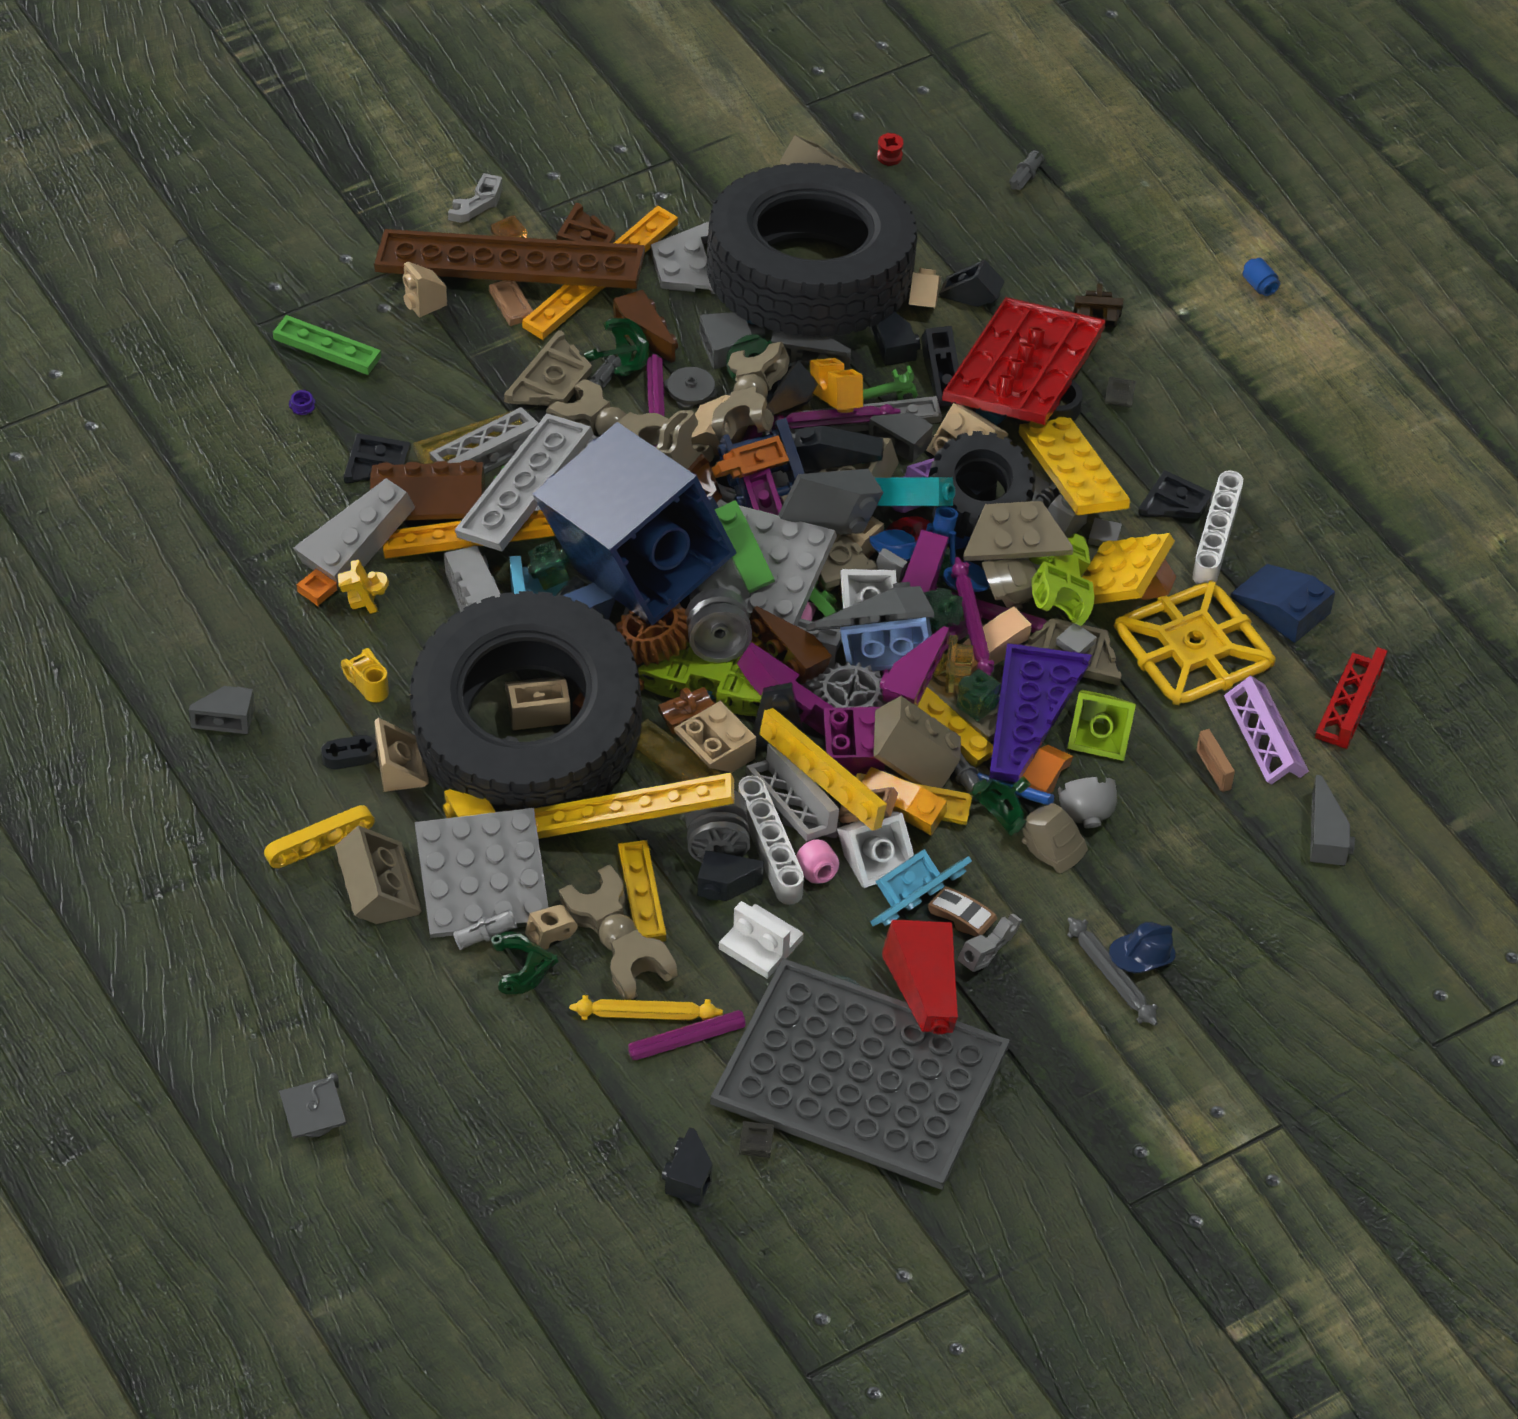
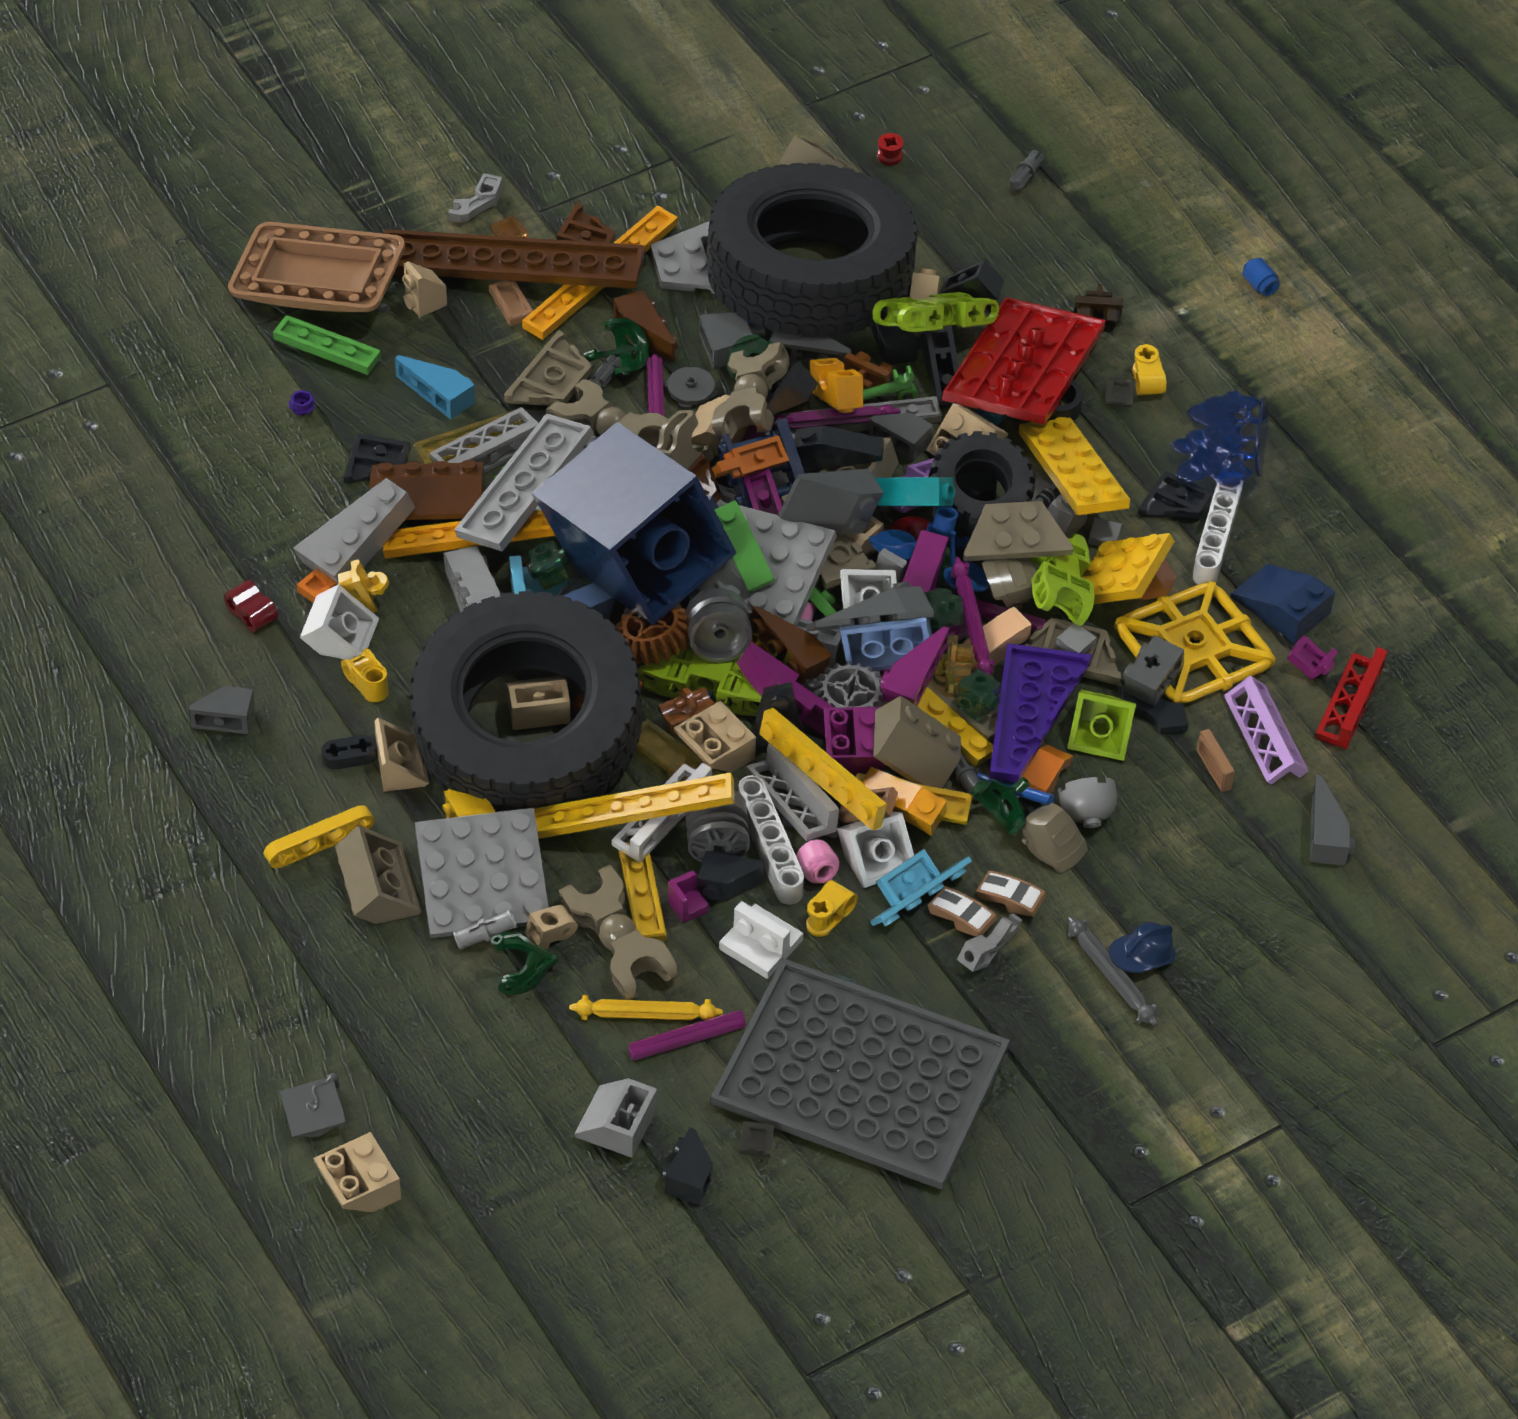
(250, 606): none -> dark red axle
(316, 267): none -> medium nougat wedge
(339, 624): none -> white slope
(360, 1175): none -> tan slope
(438, 385): none -> dark azure slope
(619, 1116): none -> light grey slope
(655, 829): none -> white fence
(685, 897): none -> magenta panel
(829, 908): none -> yellow piece
(872, 374): none -> dark orange hips
(924, 969): red slope -> none
(935, 312): none -> lime piece
(1015, 893): none -> slope
(1148, 371): none -> yellow piece
(1153, 670): none -> dark grey brick
(1165, 715): none -> black tile
(1221, 440): none -> clear blue plant
(1311, 658): none -> magenta bracket

